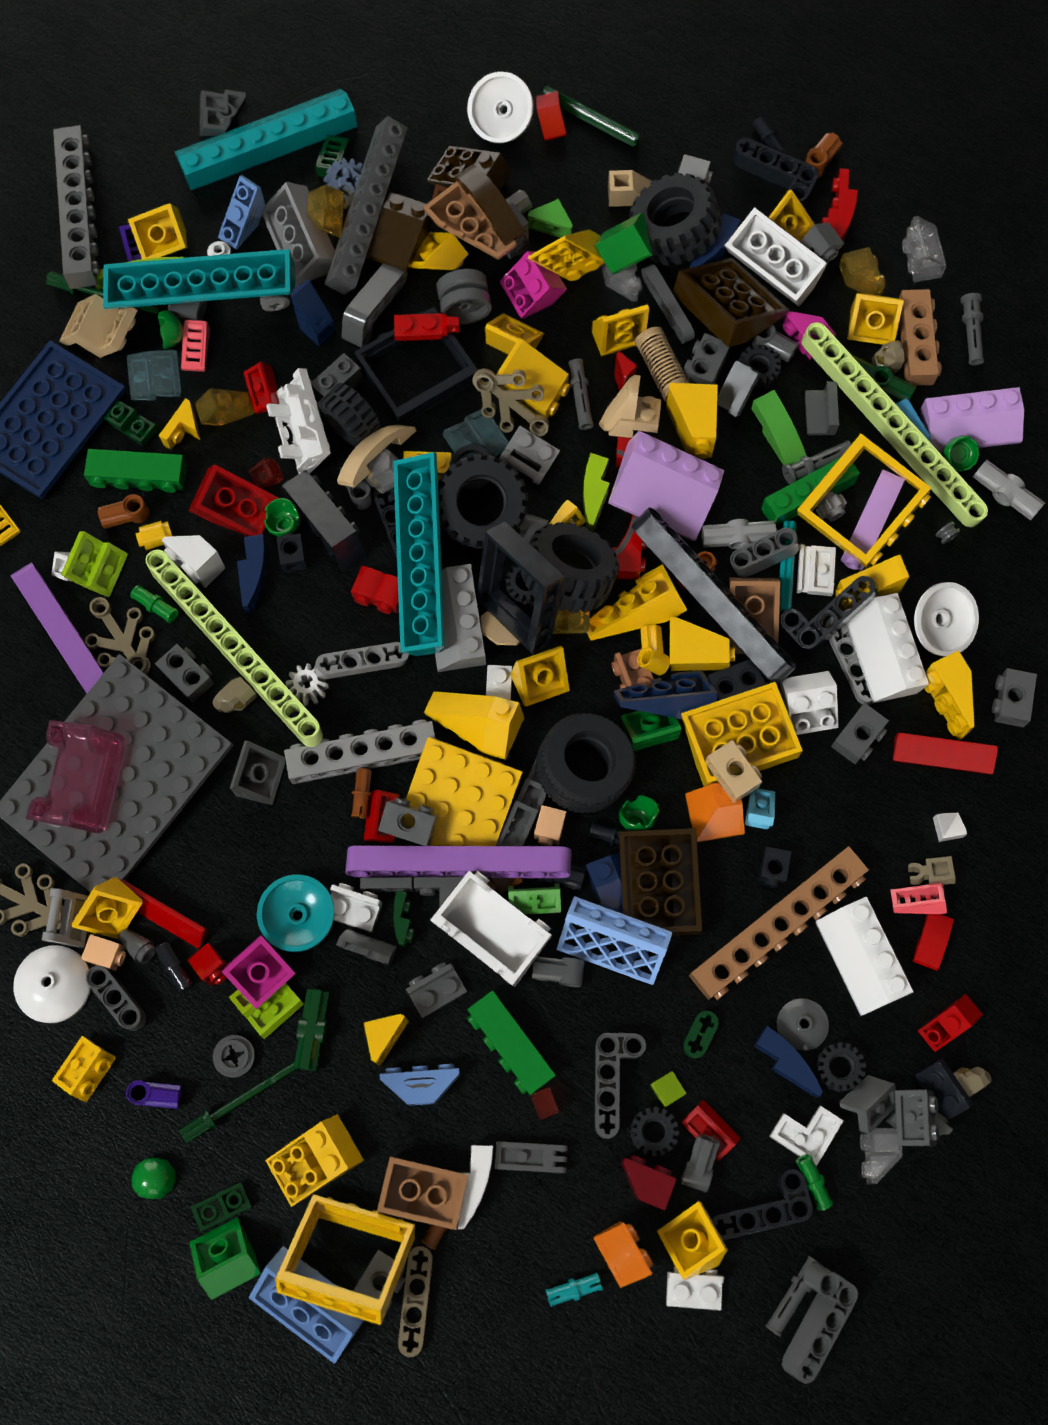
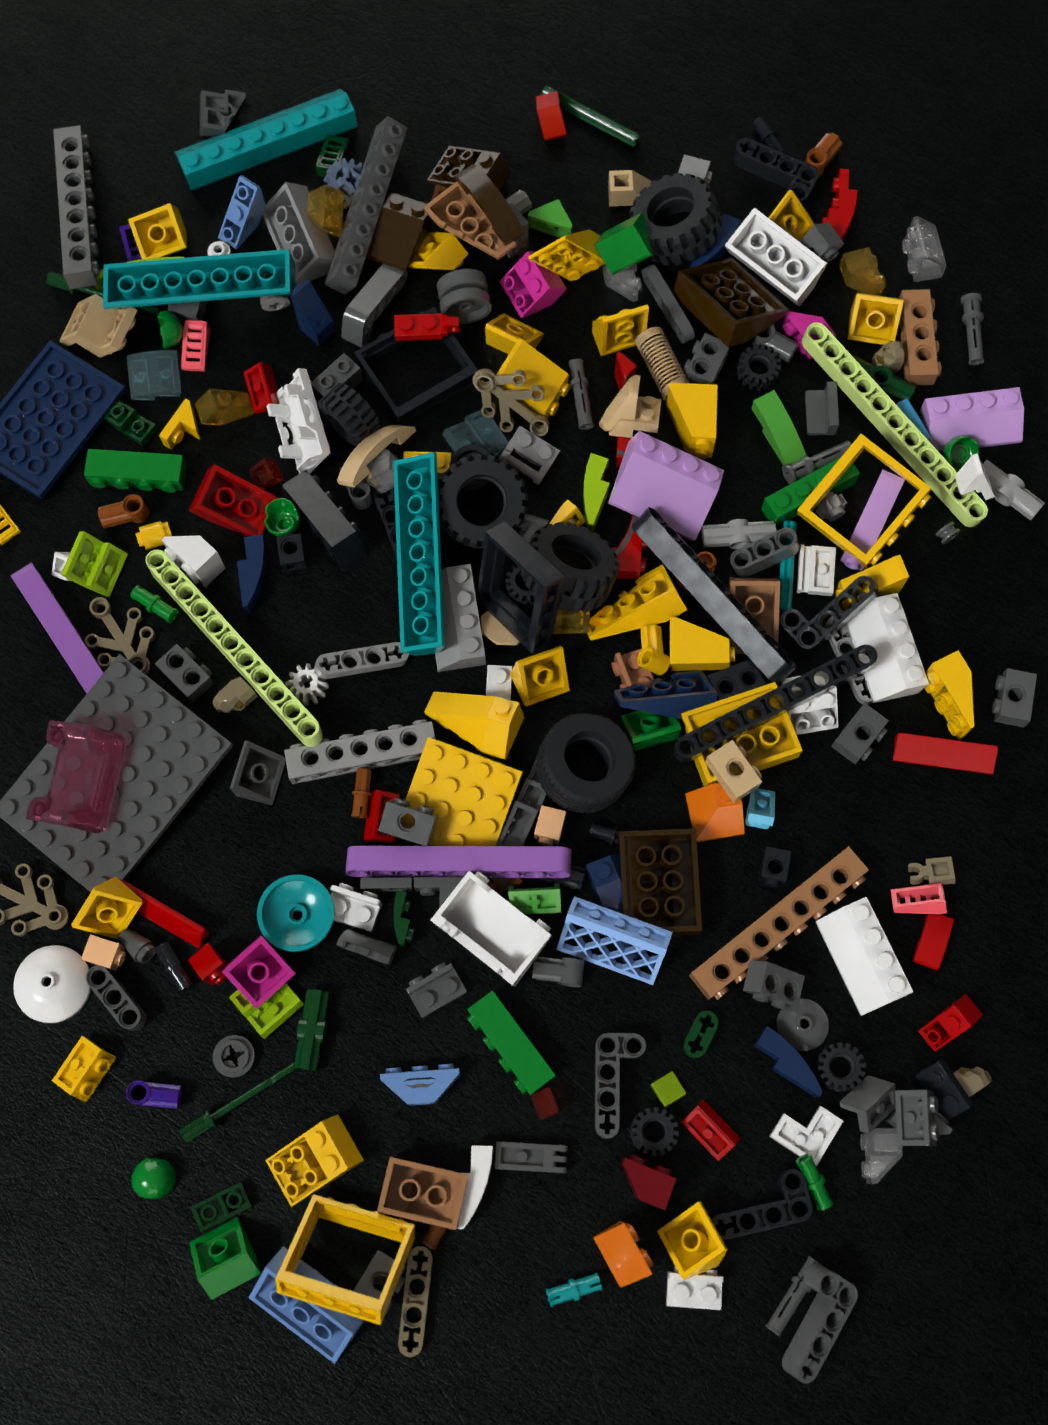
(72, 906): light grey plate -> none
(376, 589): red brick -> none
(383, 1035): yellow slope -> none
(486, 107): white dish -> none
(639, 814): green hair -> none
(699, 1169): dark grey piece -> none
(737, 388): panel -> none
(774, 984): none -> dark grey brick
(784, 695): none -> black beam
(949, 826): white slope -> none
(956, 618): white dish -> none
(974, 477): none -> white slope

